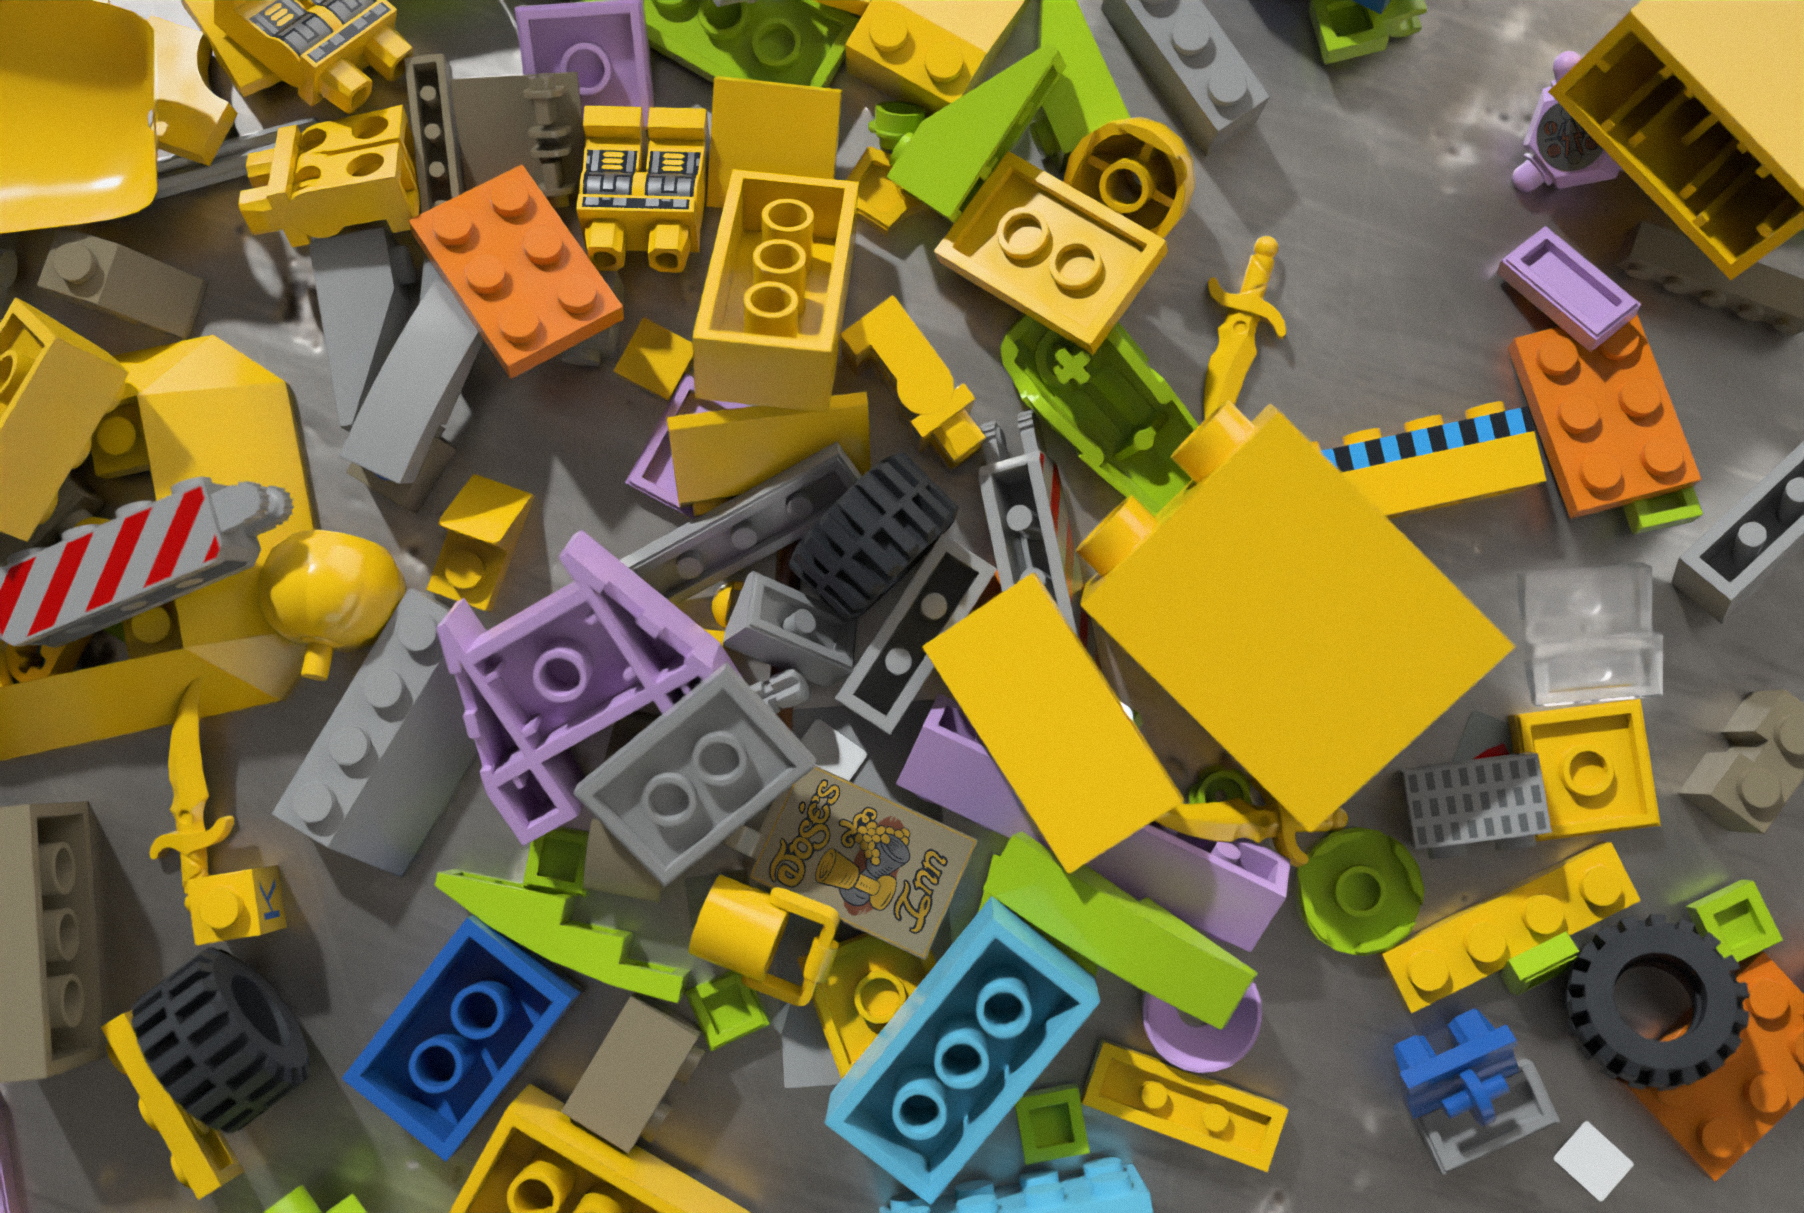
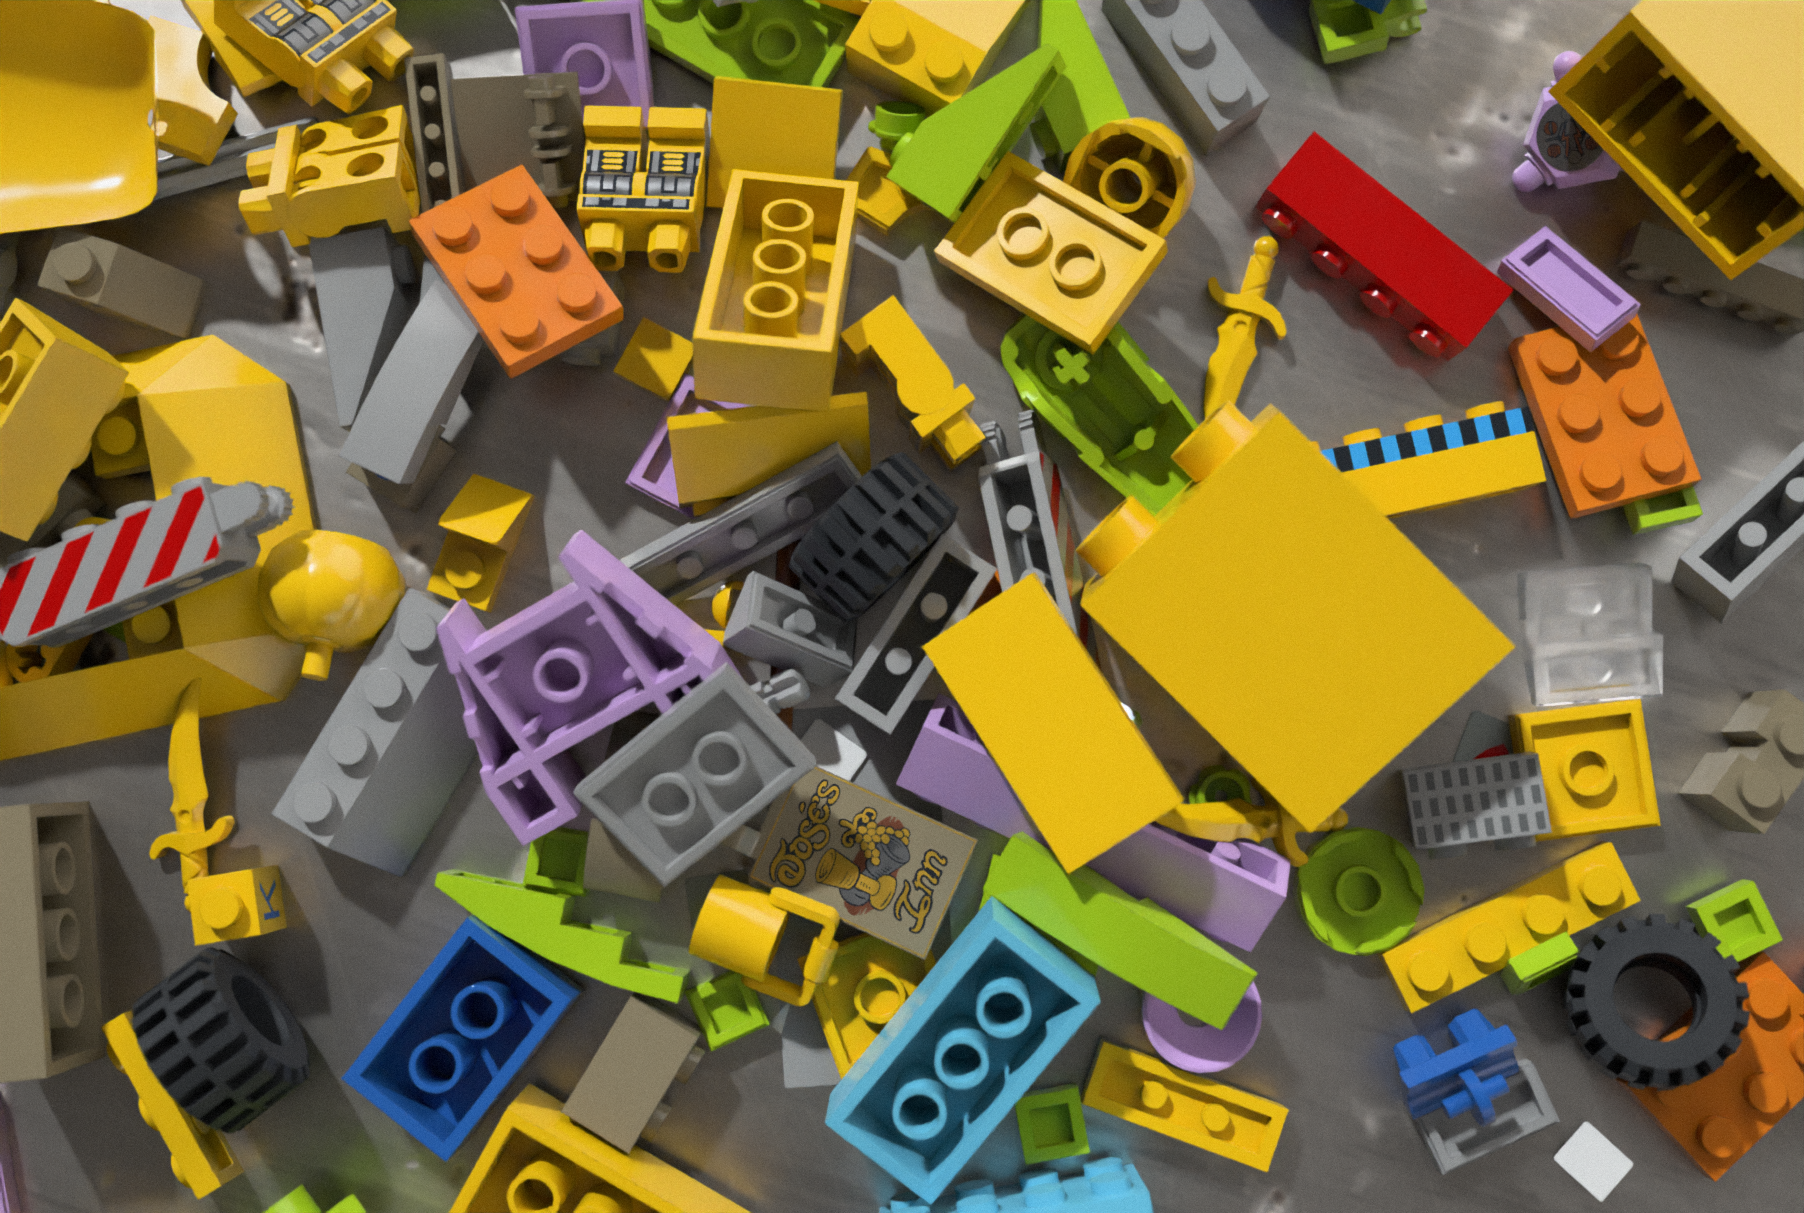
(1381, 249): none -> red brick

